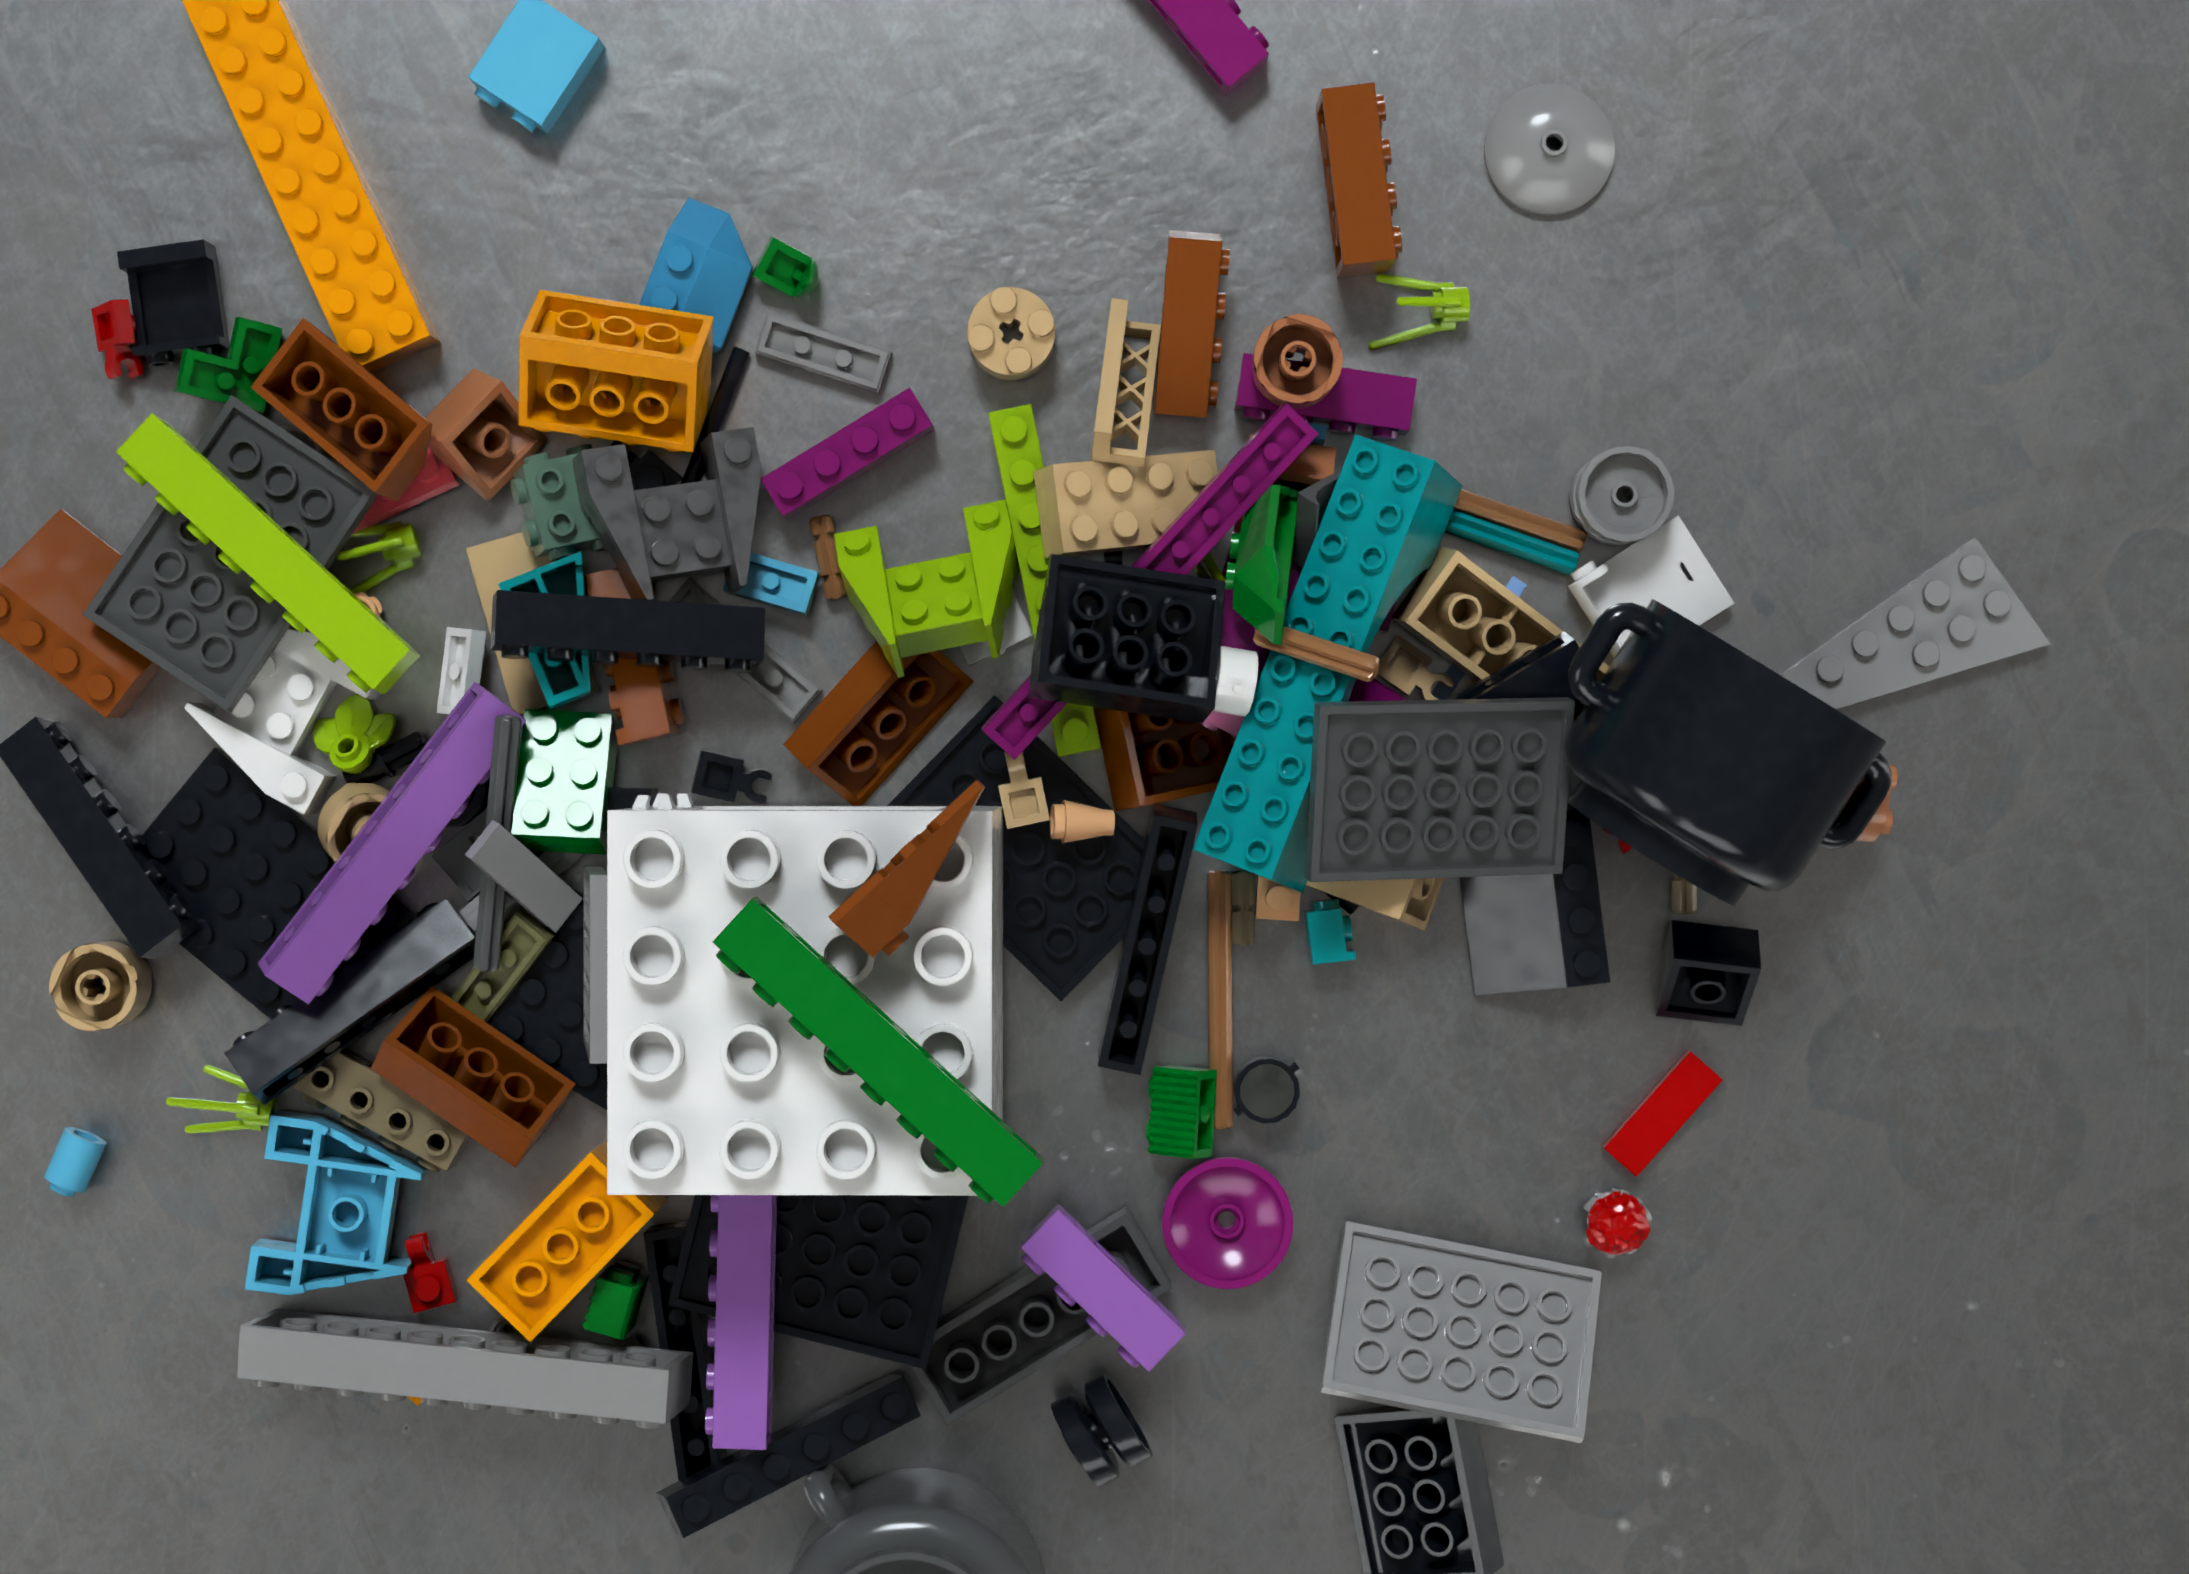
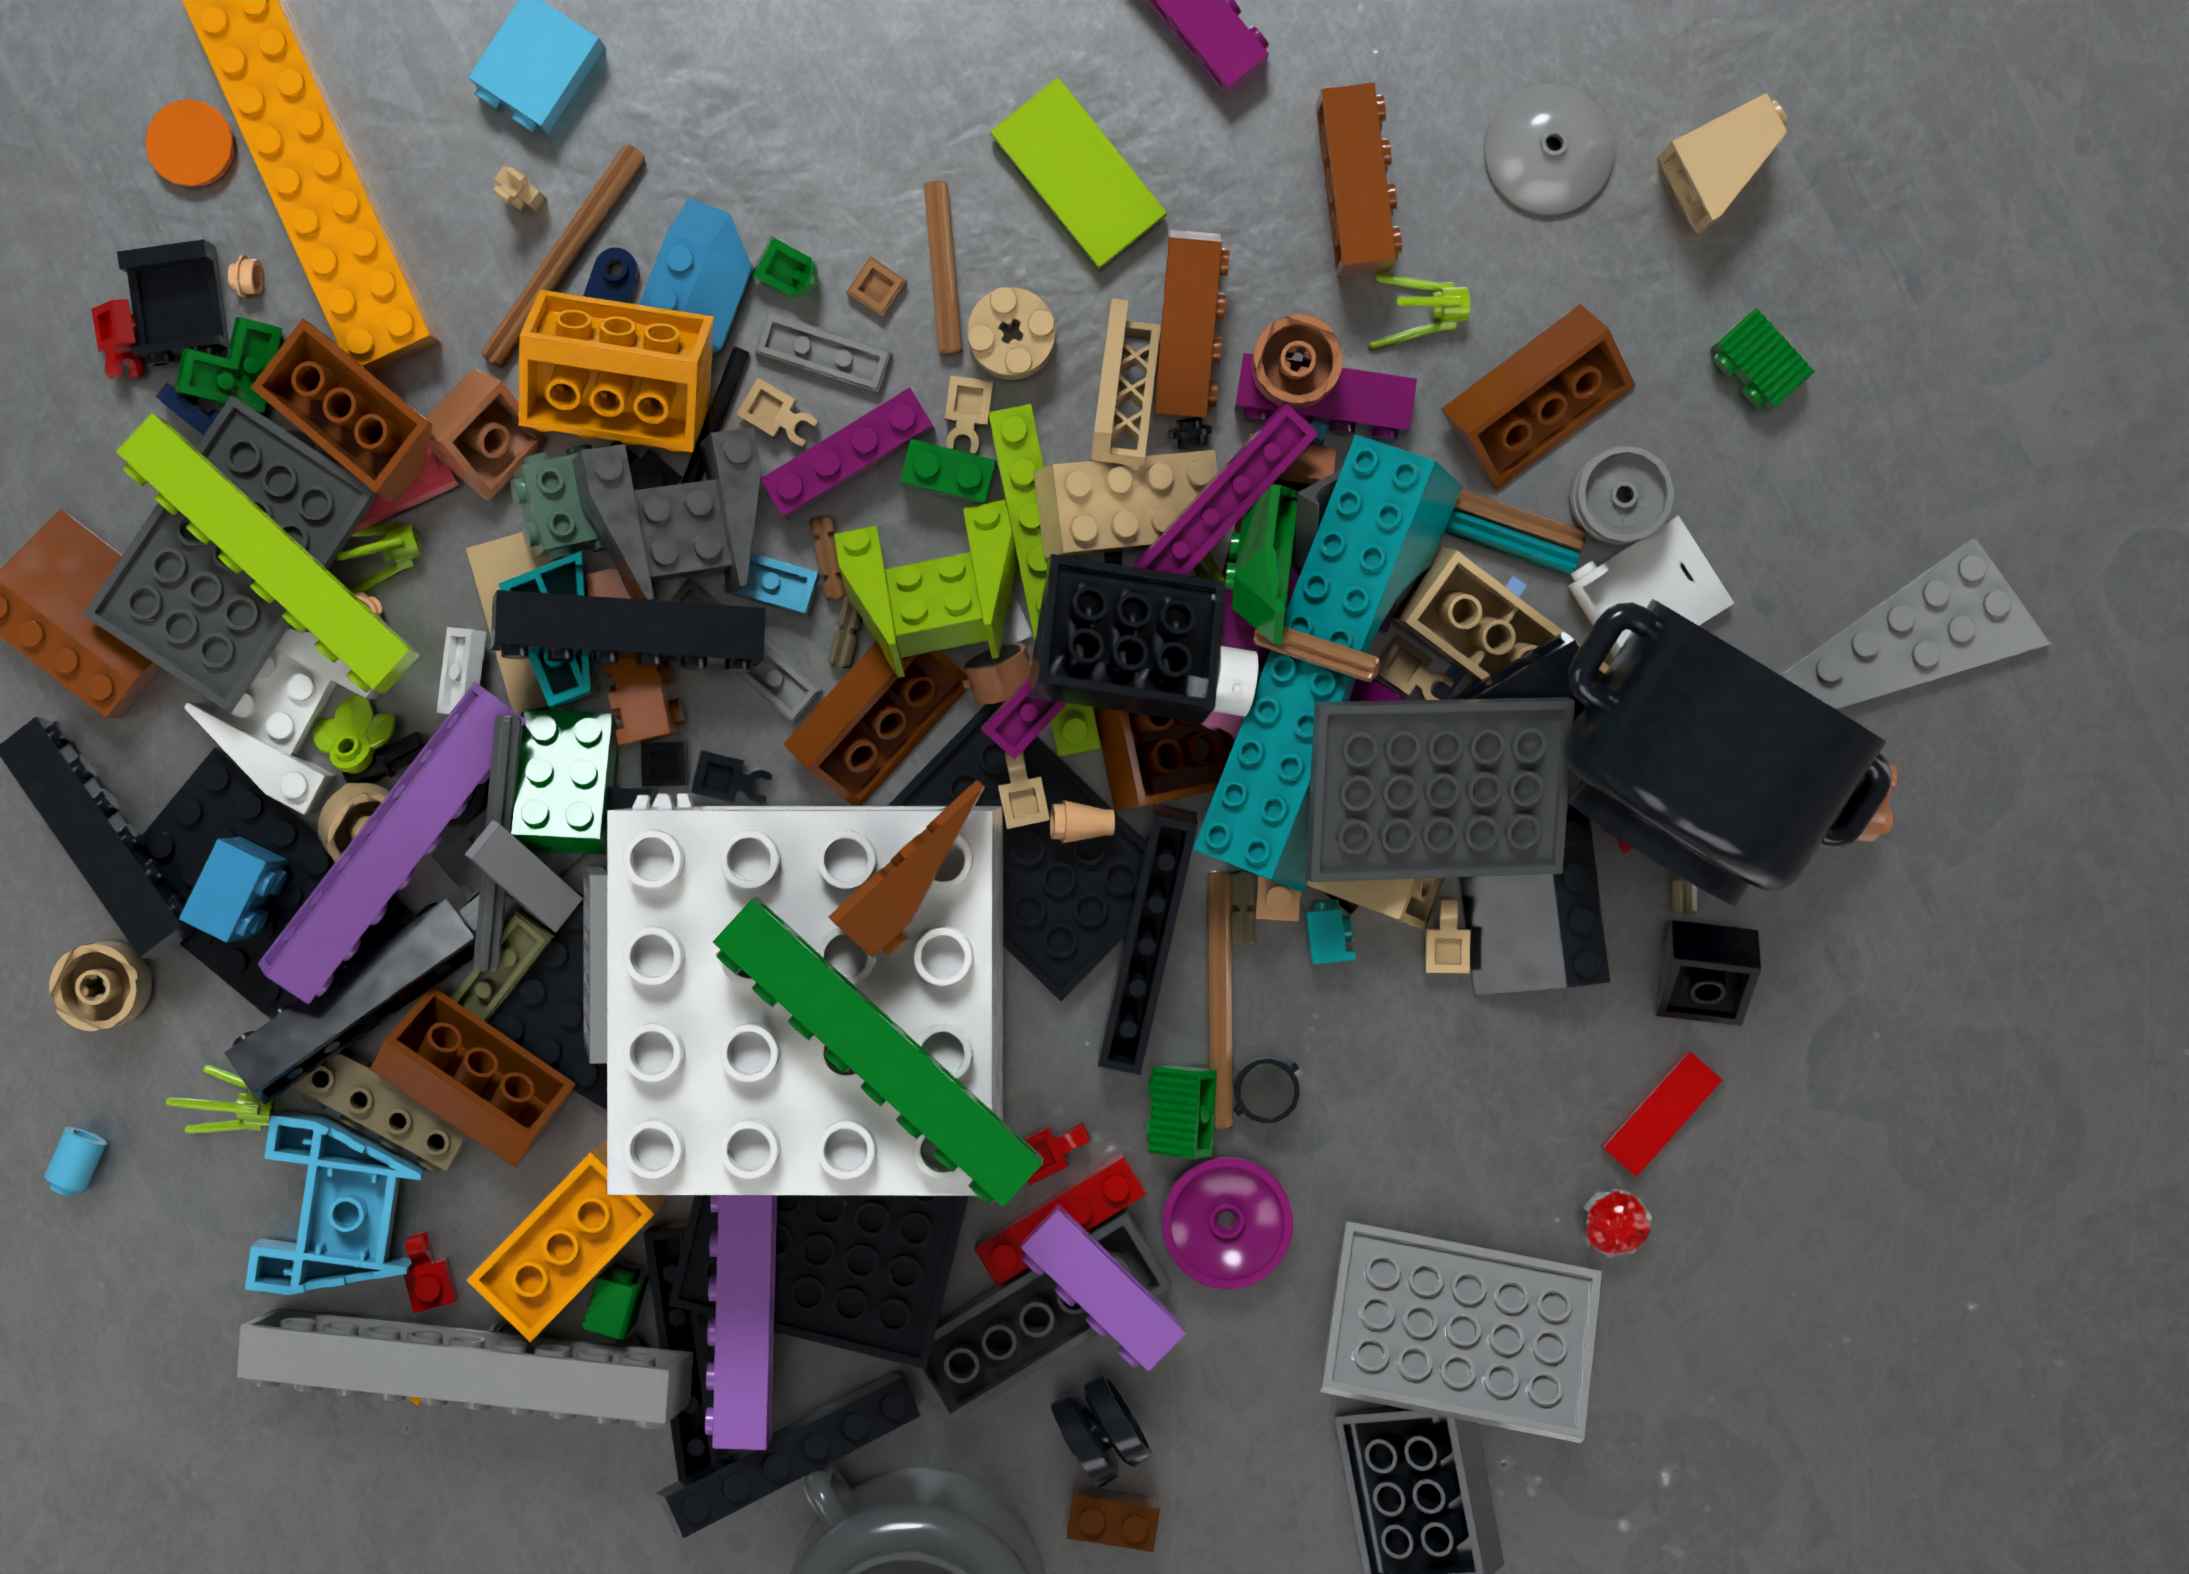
(187, 408): none -> dark blue plate
(190, 143): none -> orange tile
(234, 890): none -> dark azure brick
(246, 276): none -> light nougat plate
(516, 190): none -> tan plate
(565, 251): none -> medium nougat axle
(612, 288): none -> dark blue plate
(664, 764): none -> black plate
(771, 410): none -> tan plate
(845, 639): none -> dark tan piece
(876, 287): none -> medium nougat tile
(942, 267): none -> medium nougat axle
(948, 472): none -> green brick
(967, 406): none -> tan plate
(998, 677): none -> nougat piece
(1054, 1148): none -> red plate
(1078, 173): none -> lime piece
(1087, 1200): none -> red brick
(1113, 1518): none -> reddish brown brick
(1190, 433): none -> black plate
(1447, 946): none -> tan plate
(1539, 396): none -> dark orange slope
(1721, 157): none -> tan slope
(1761, 360): none -> green brick

